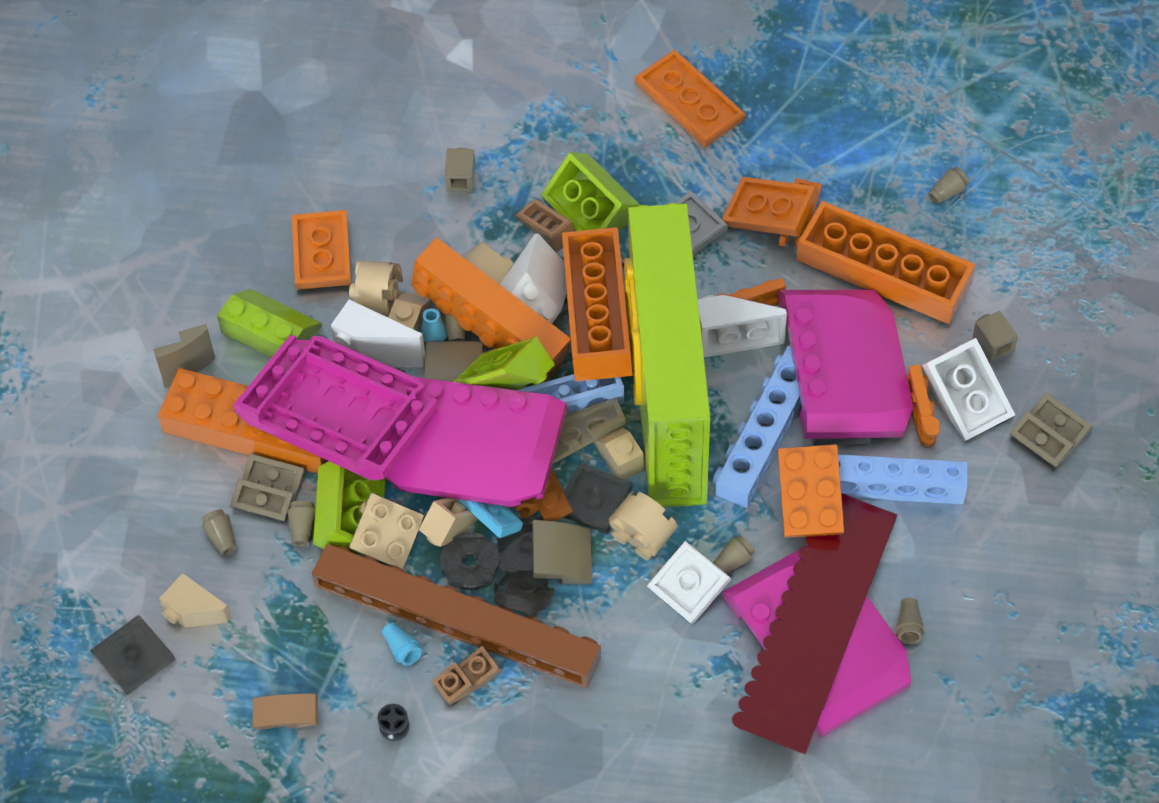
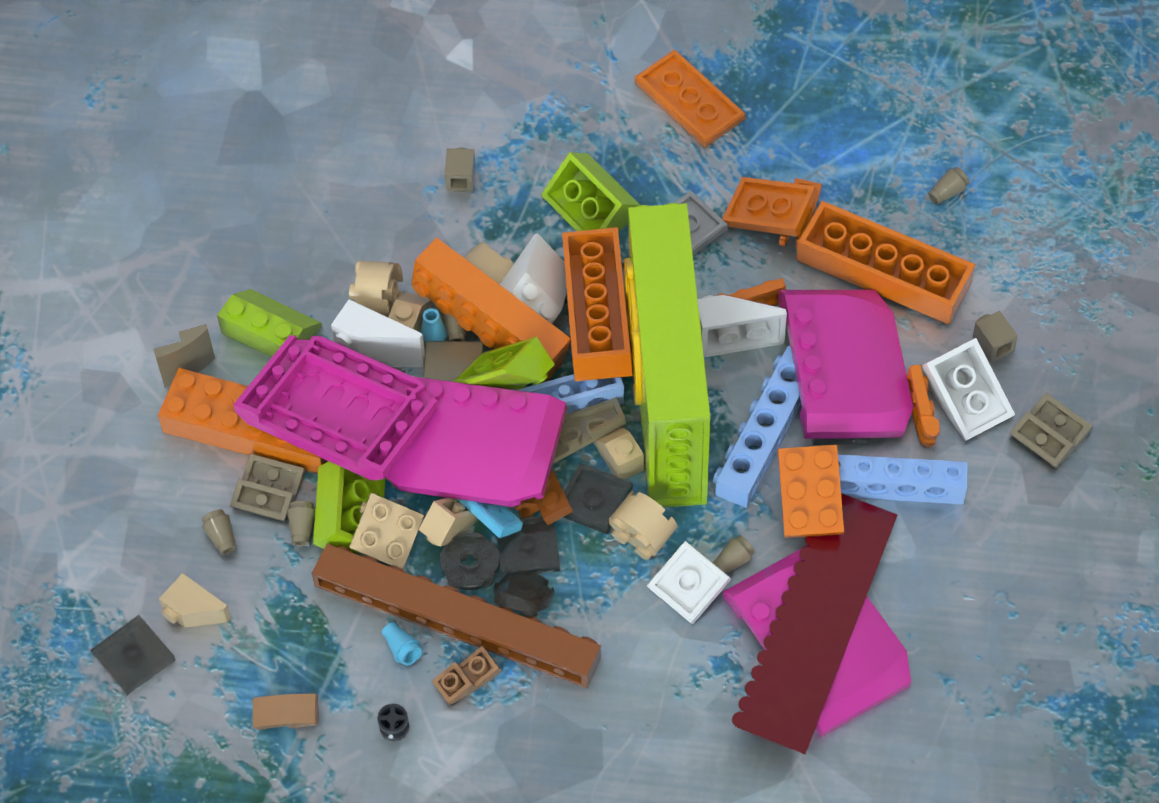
(321, 249): orange plate -> none
(554, 235): medium nougat slope -> none
(561, 552): dark tan slope -> none
(909, 622): dark tan cone -> none

